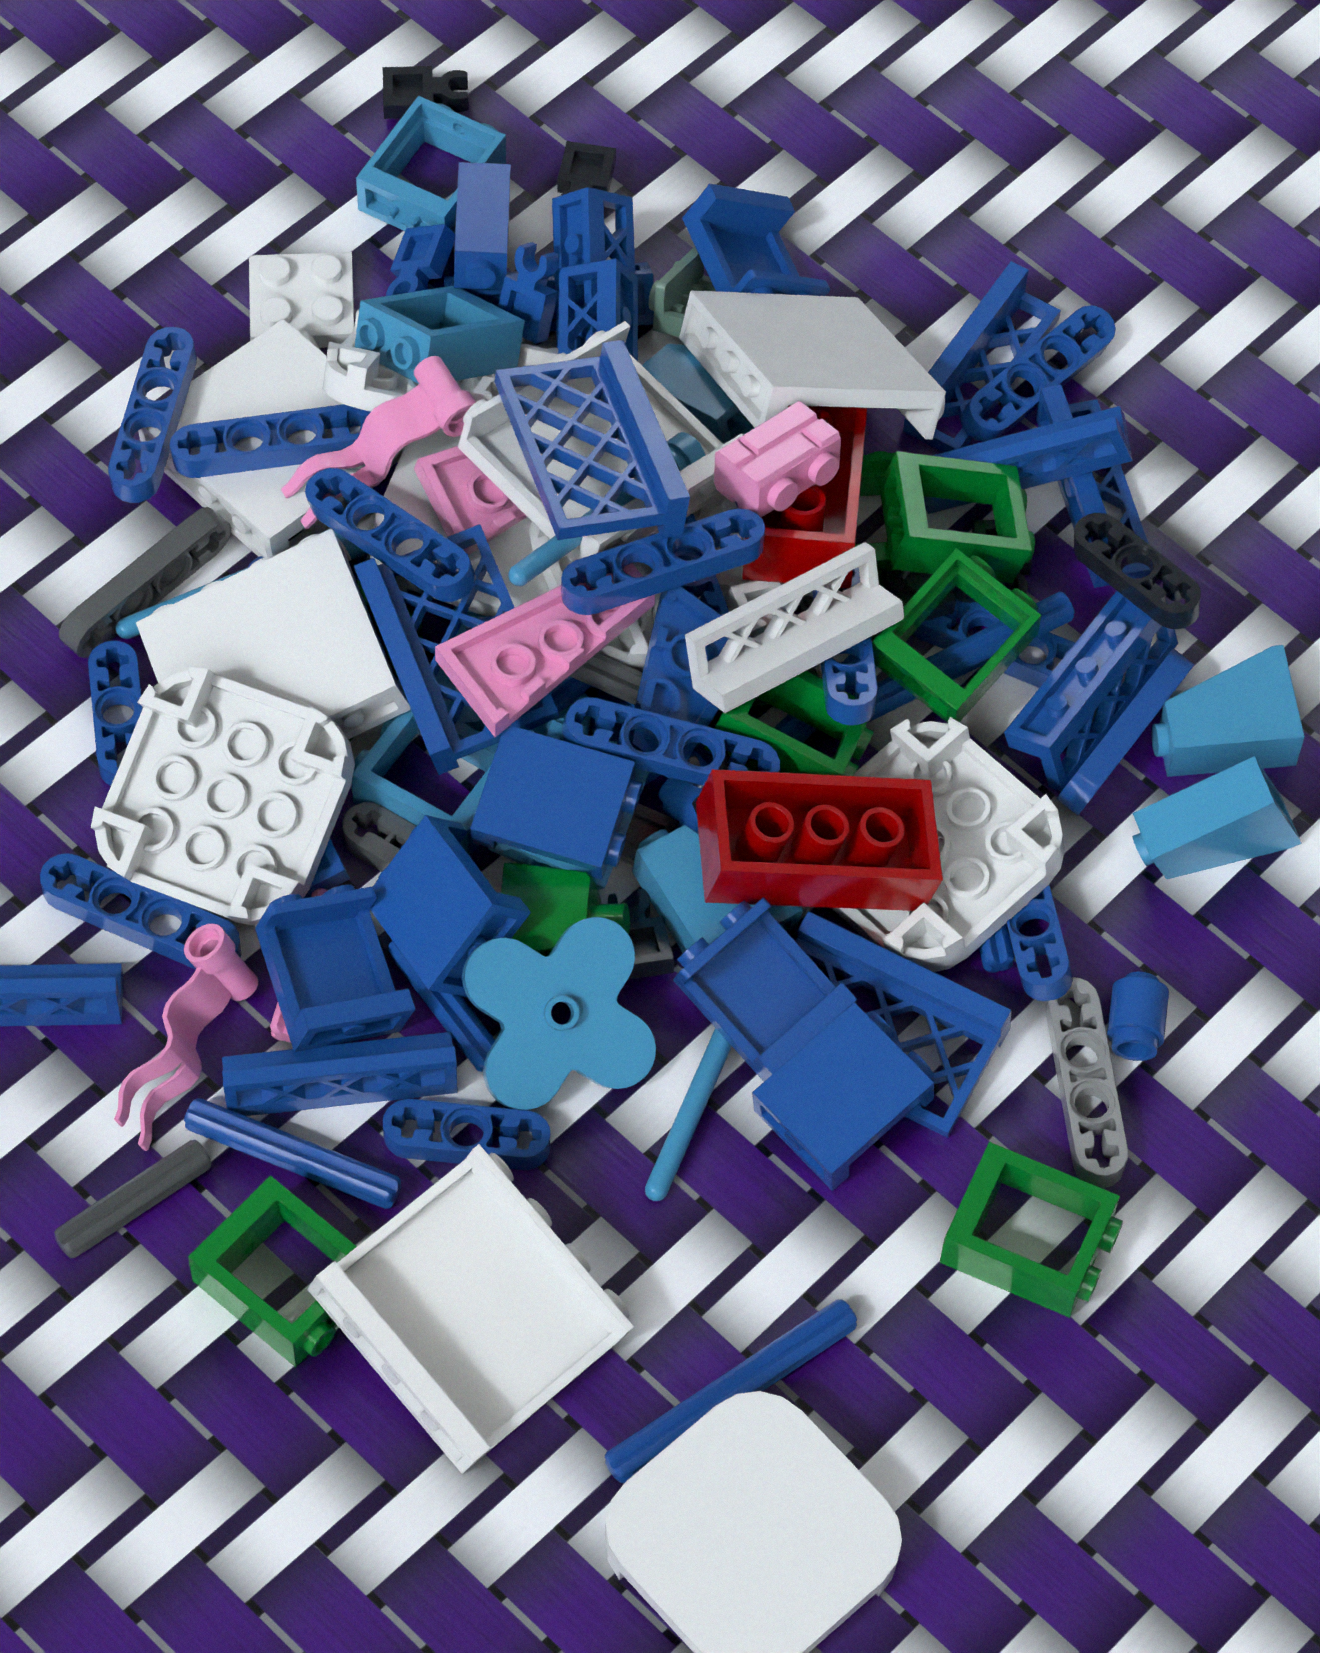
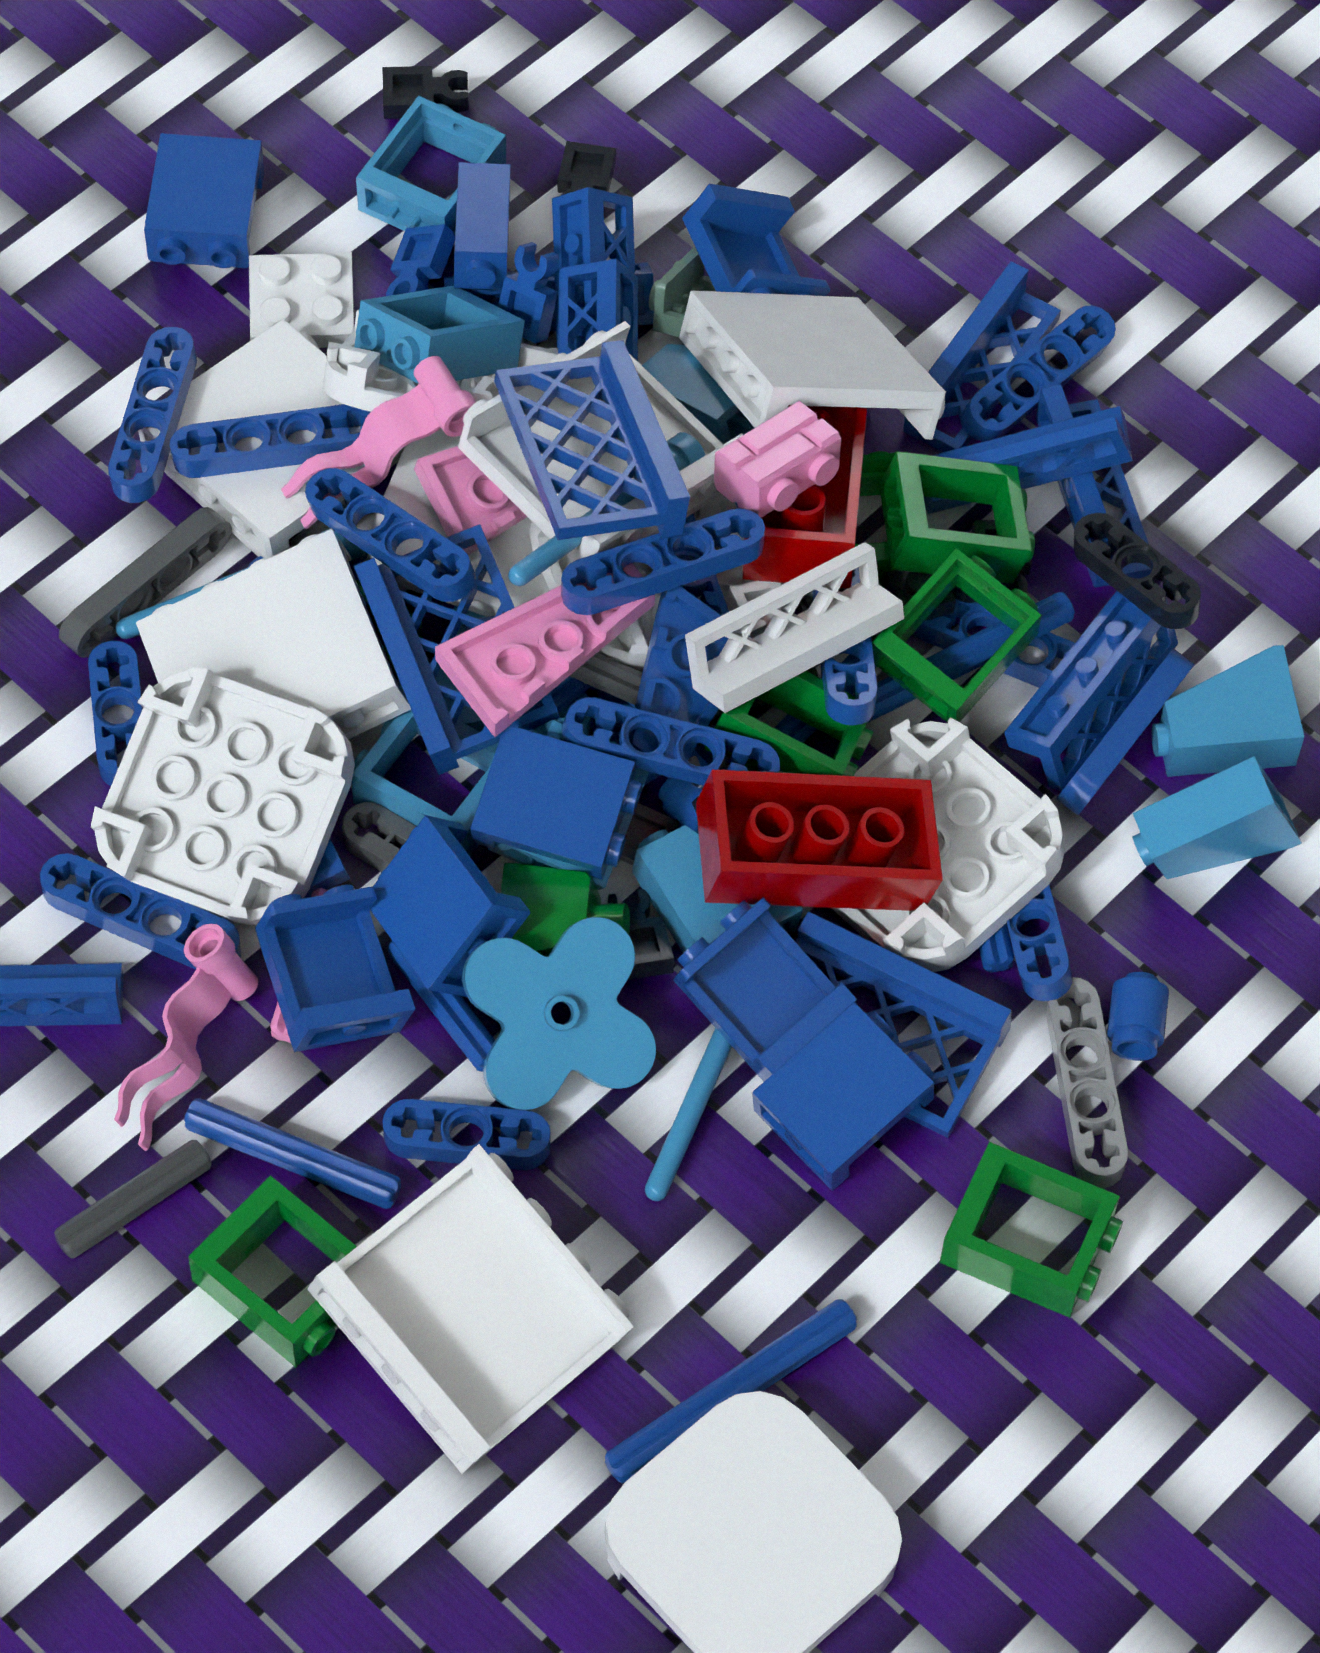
(203, 200): none -> blue panel
(340, 1074): blue fence -> none

